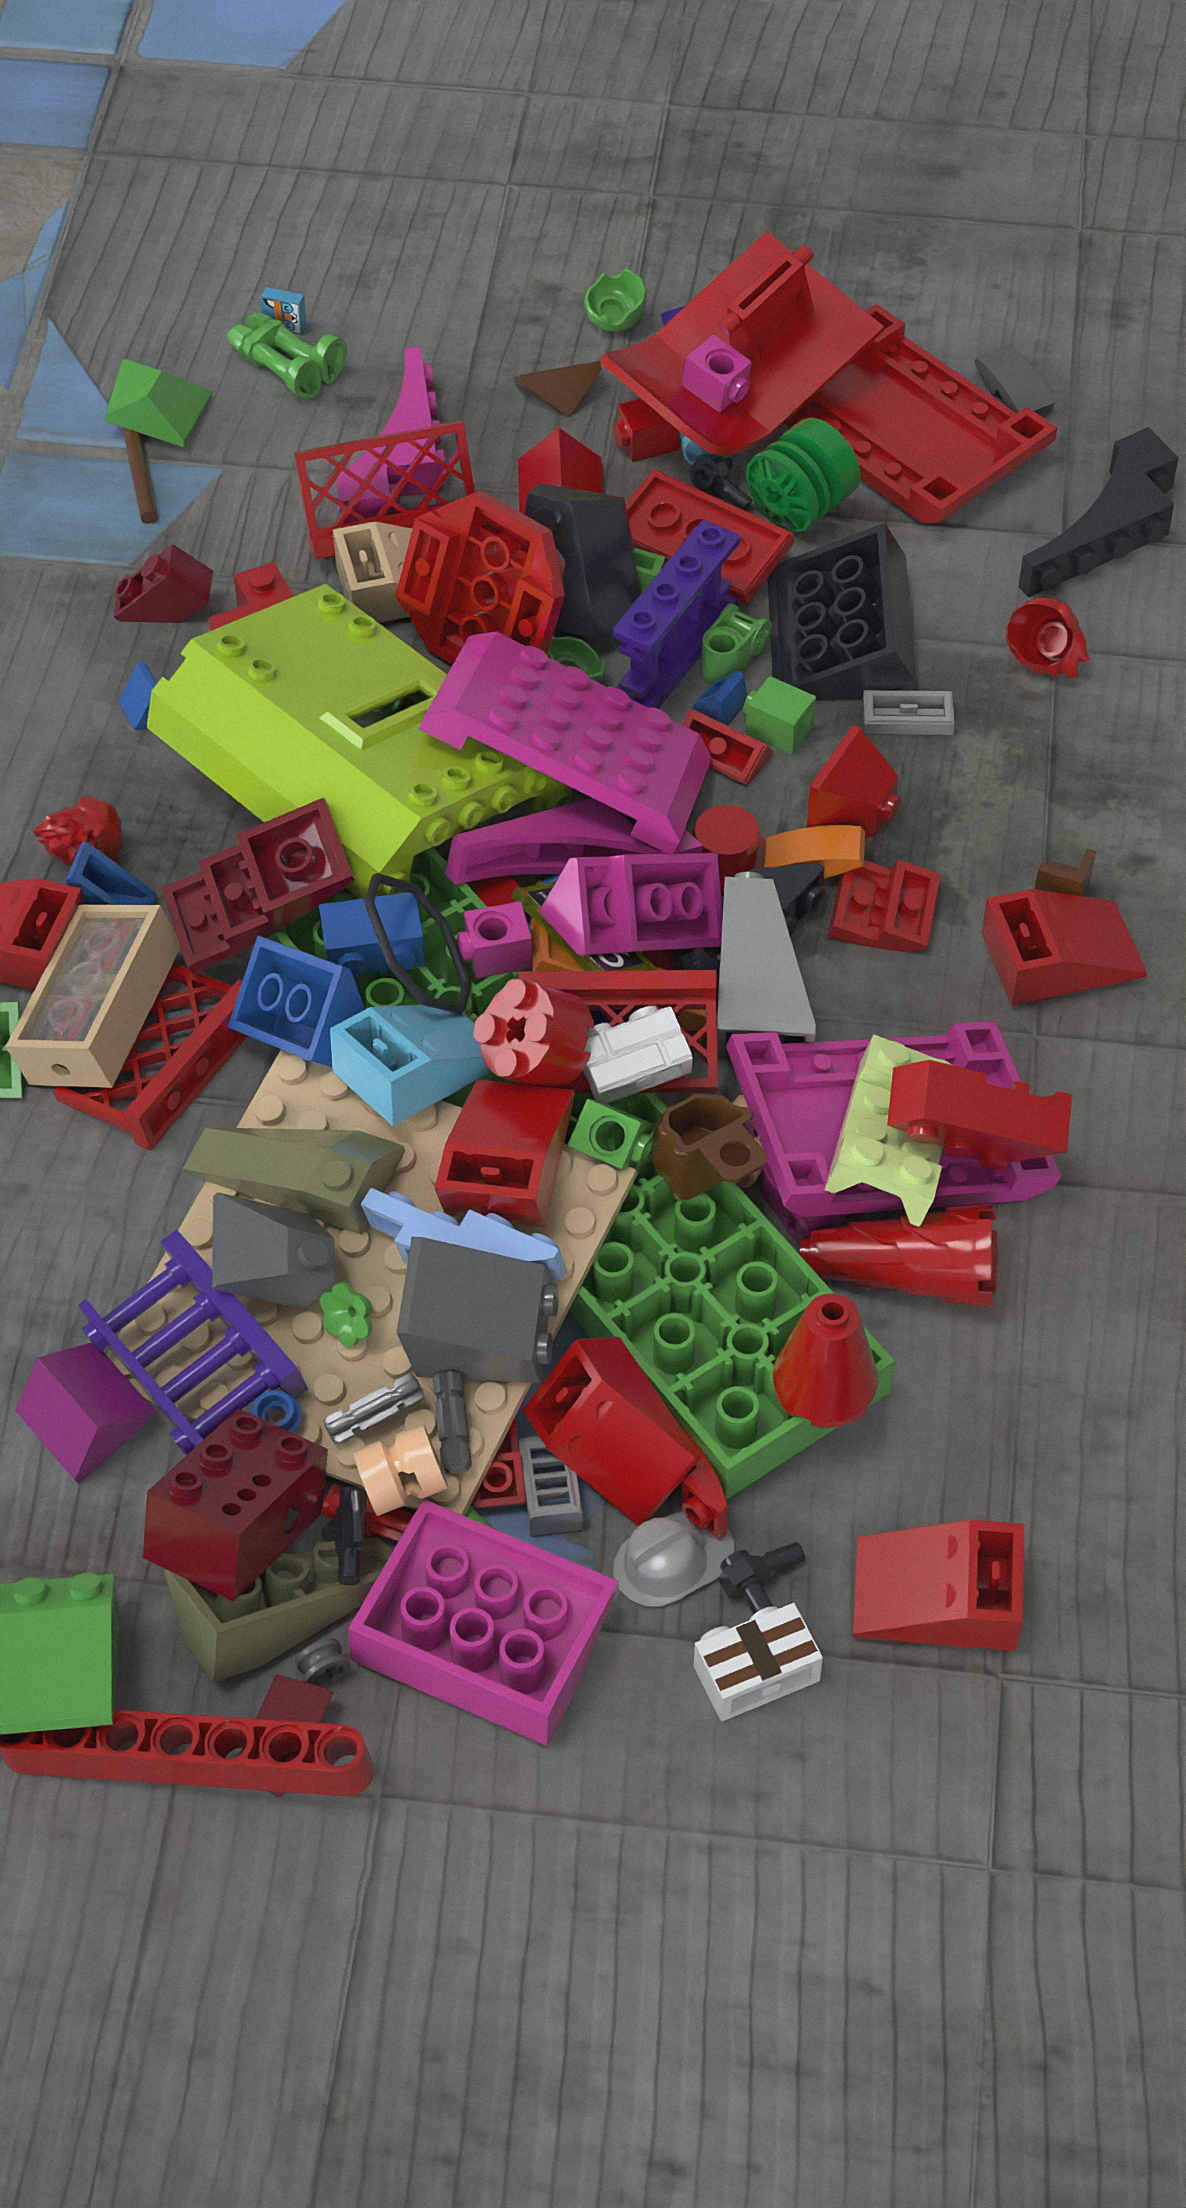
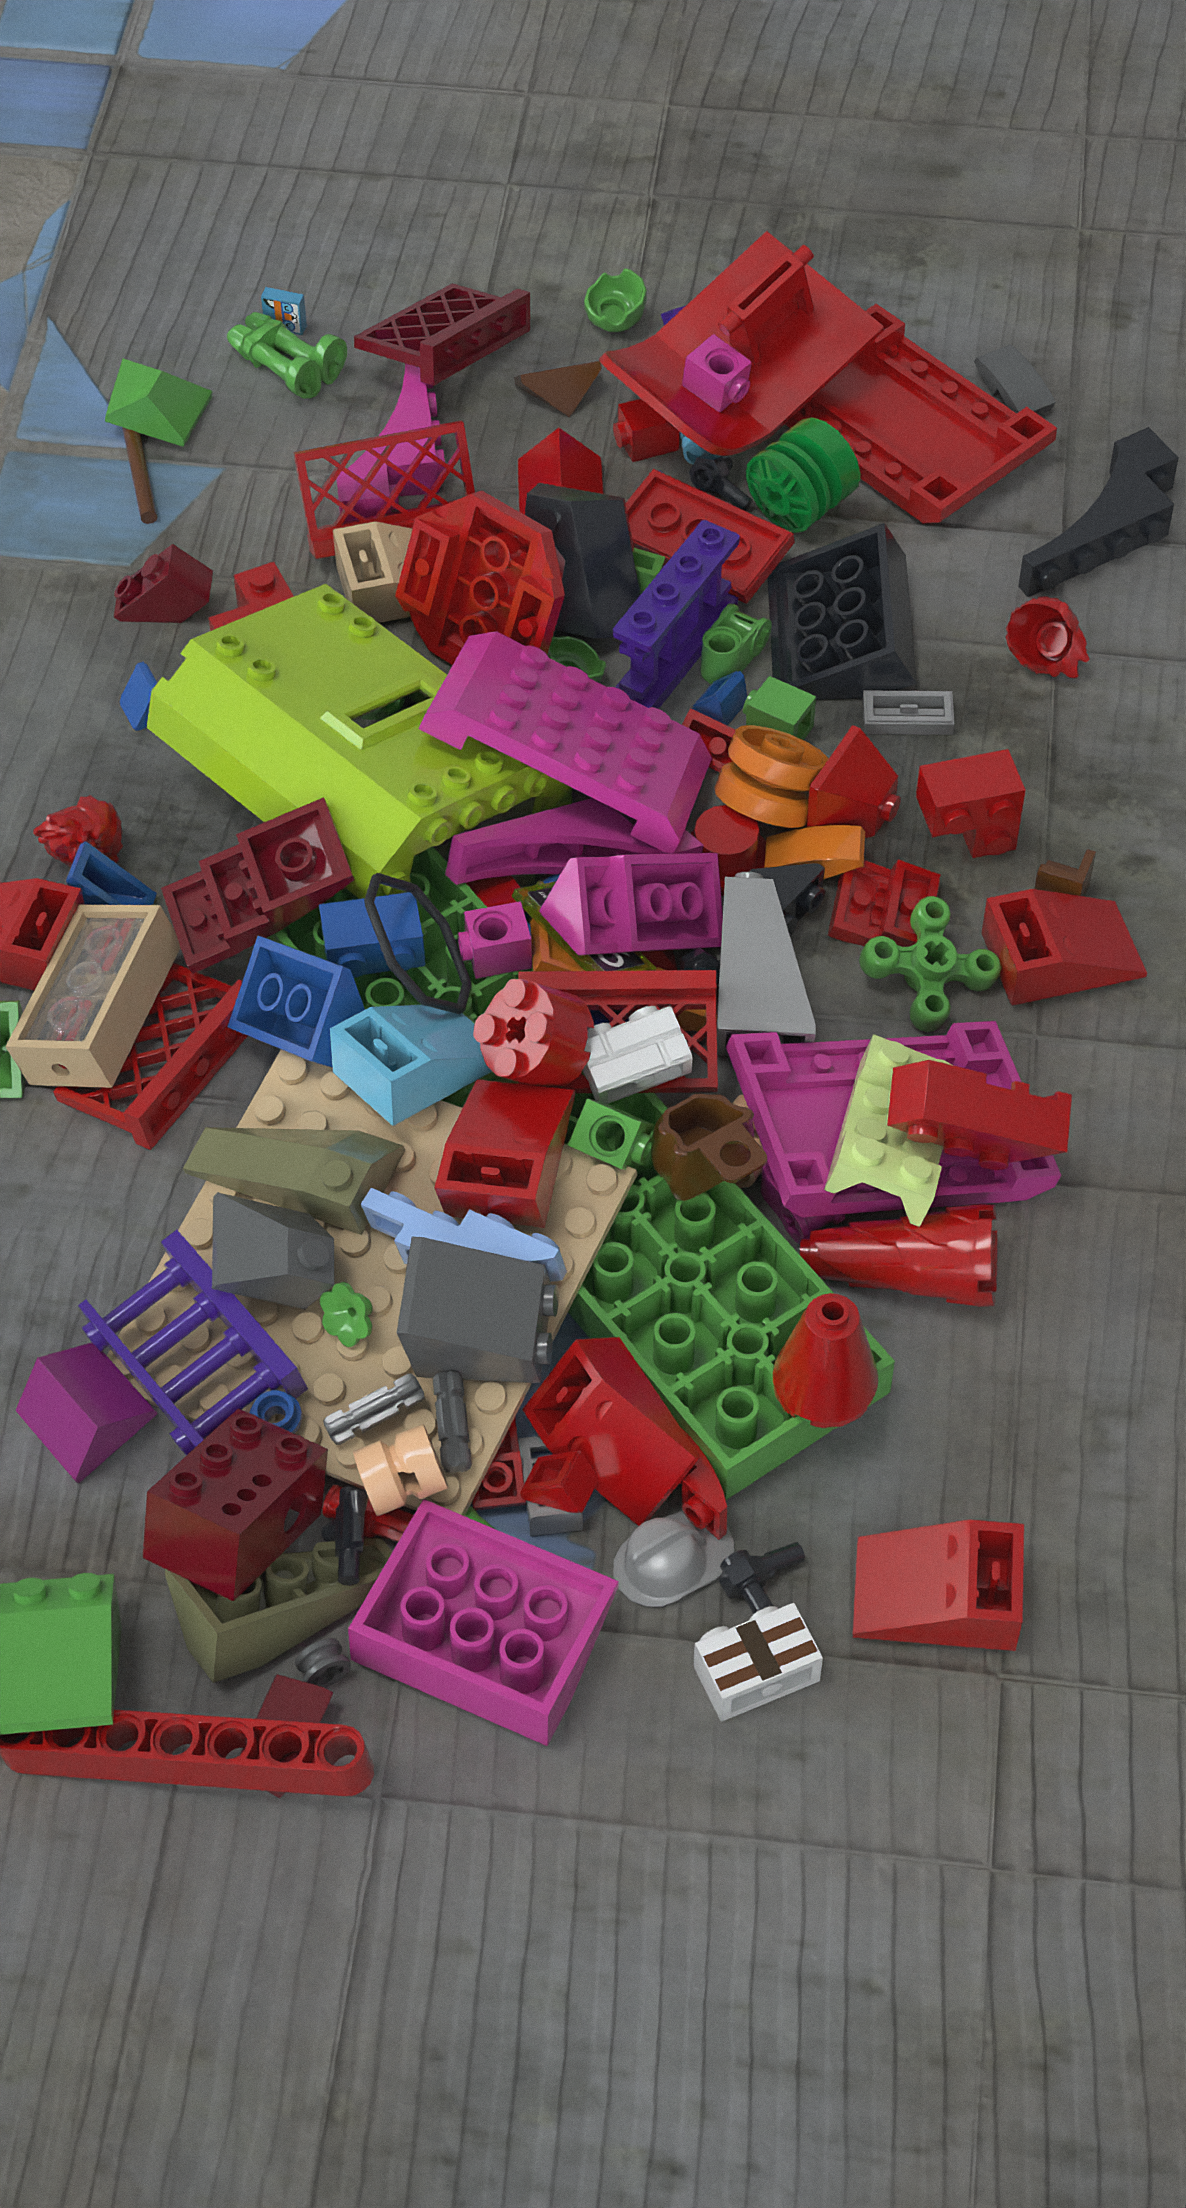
(449, 330): none -> dark red fence
(561, 1482): none -> red slope
(769, 775): none -> orange wheel
(930, 964): none -> bright green gear
(975, 798): none -> red brick

